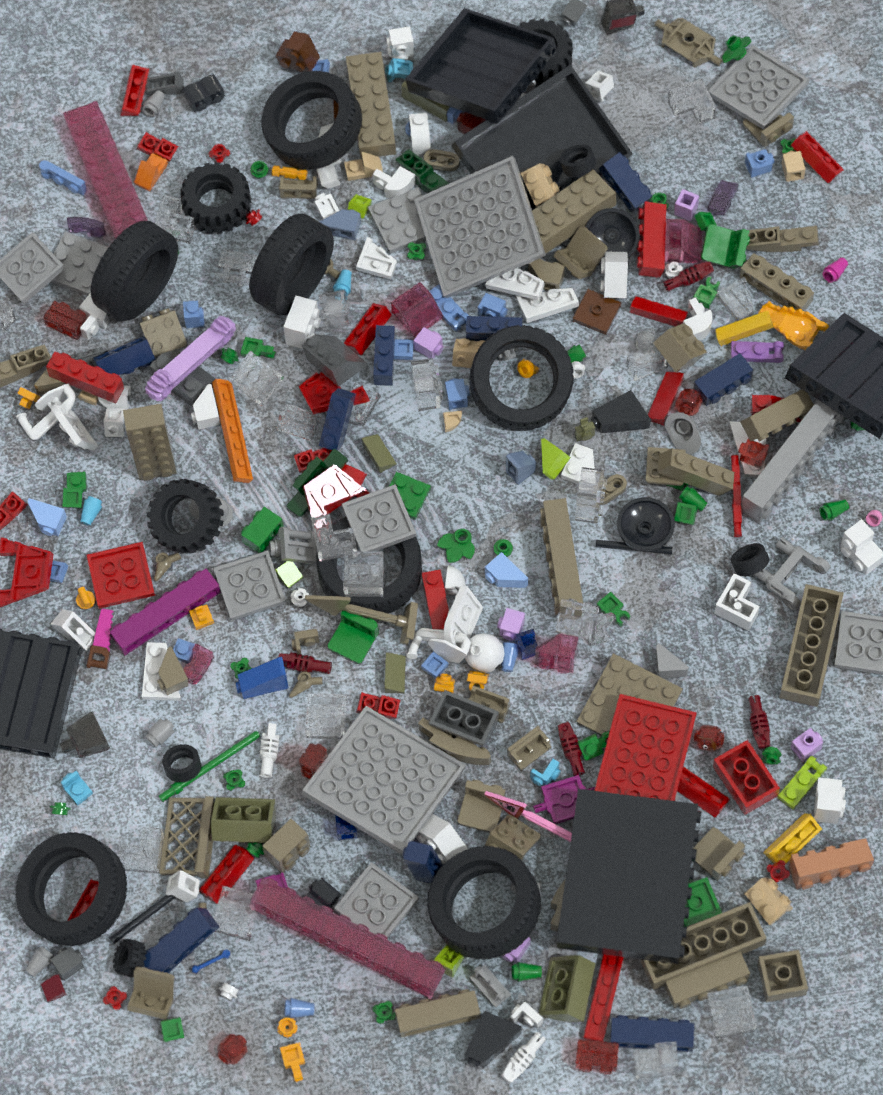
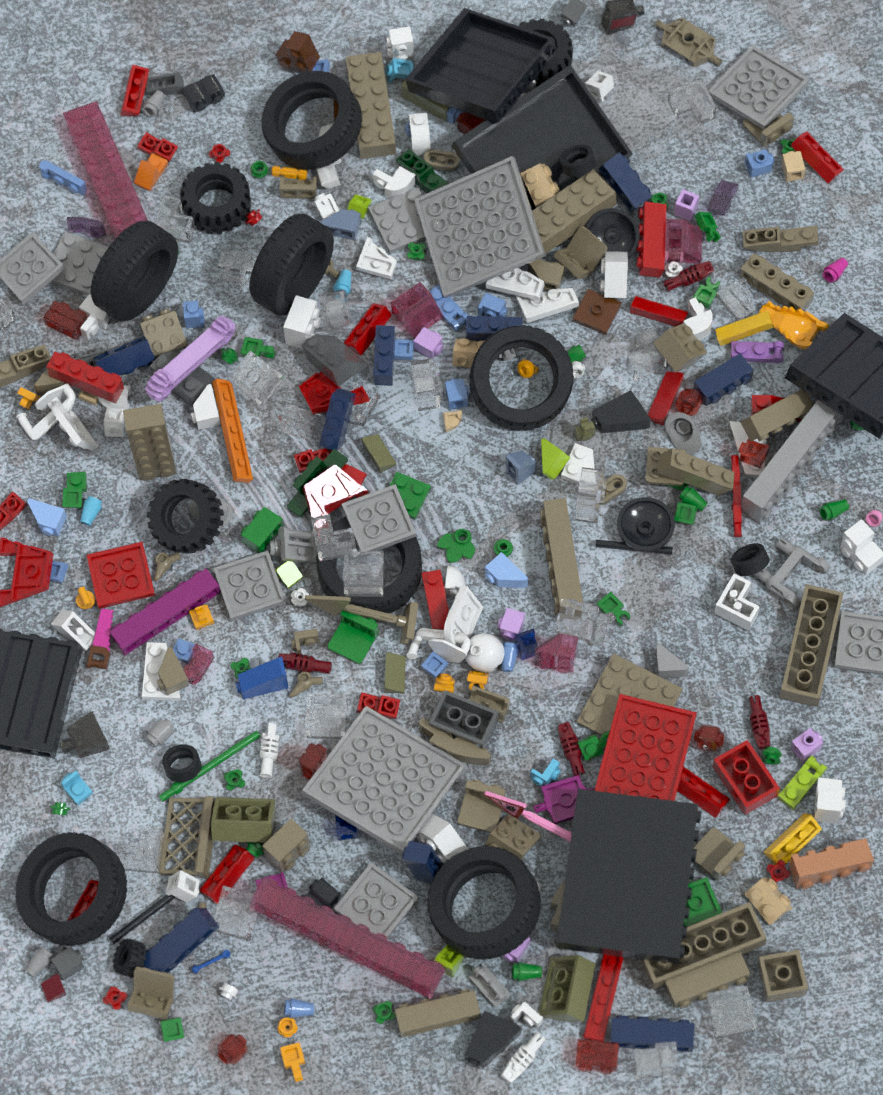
(362, 167): tan slope -> none
(529, 748): dark tan hinge -> none
(725, 246): green bracket -> none
(736, 48): green plate -> none

